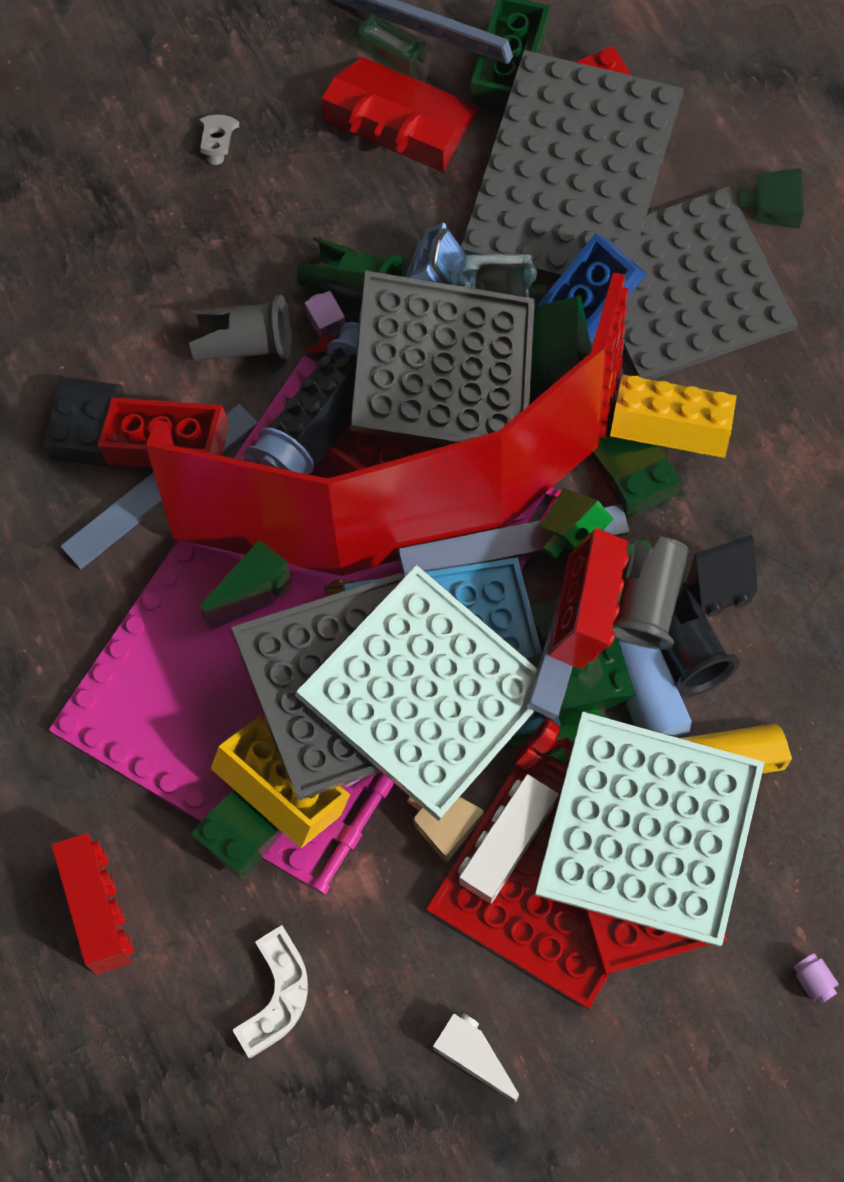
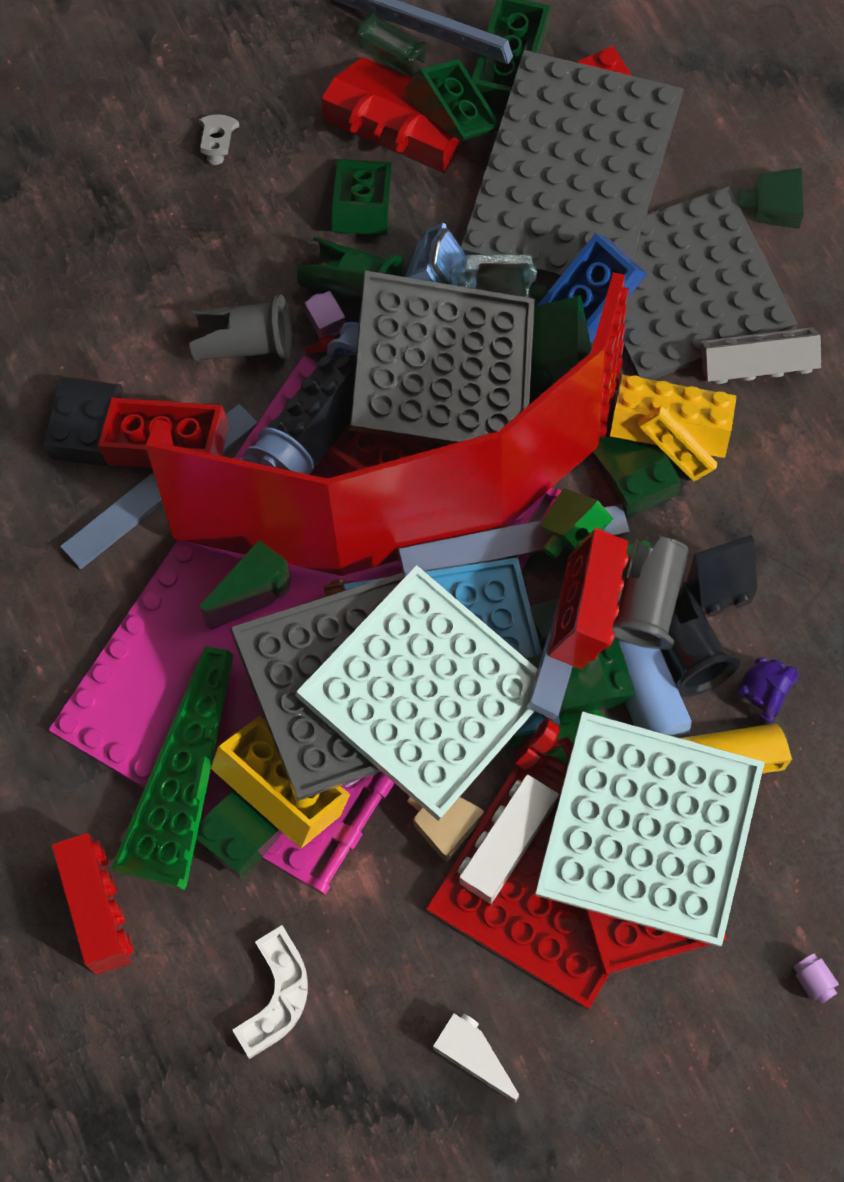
(168, 815): none -> green wing
(361, 197): none -> dark green slope
(452, 100): none -> dark green slope
(677, 443): none -> yellow tile
(761, 355): none -> light grey brick
(768, 685): none -> dark purple helmet

